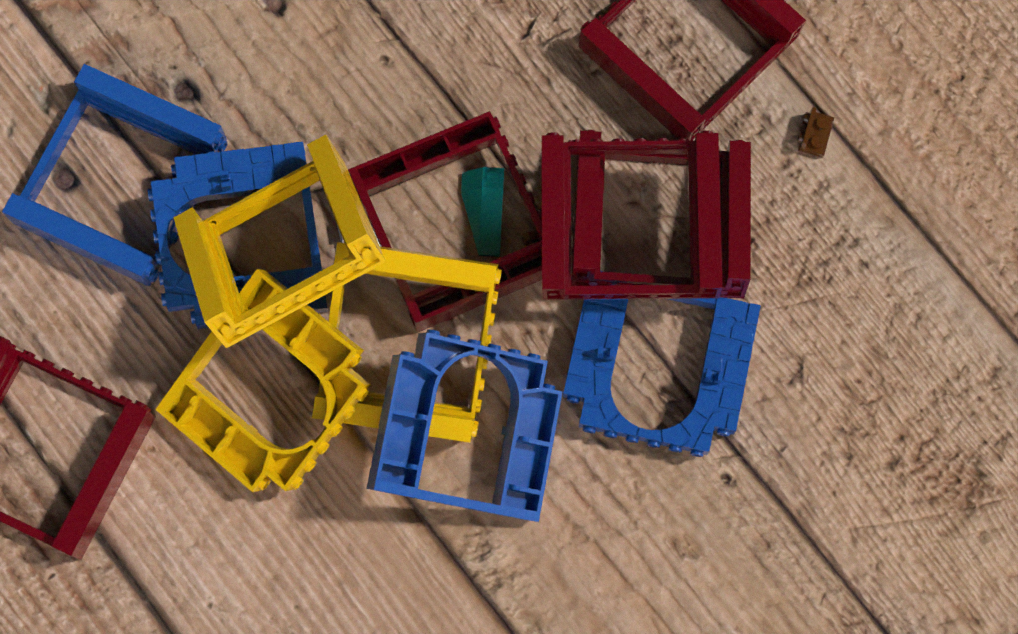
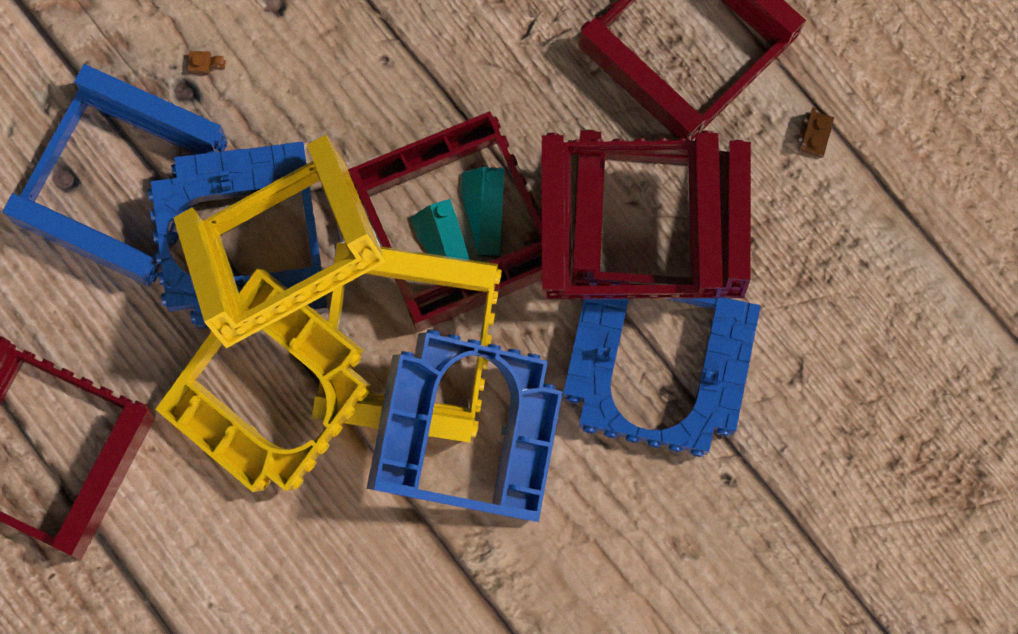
(202, 61): none -> dark orange plate
(439, 230): none -> teal wedge

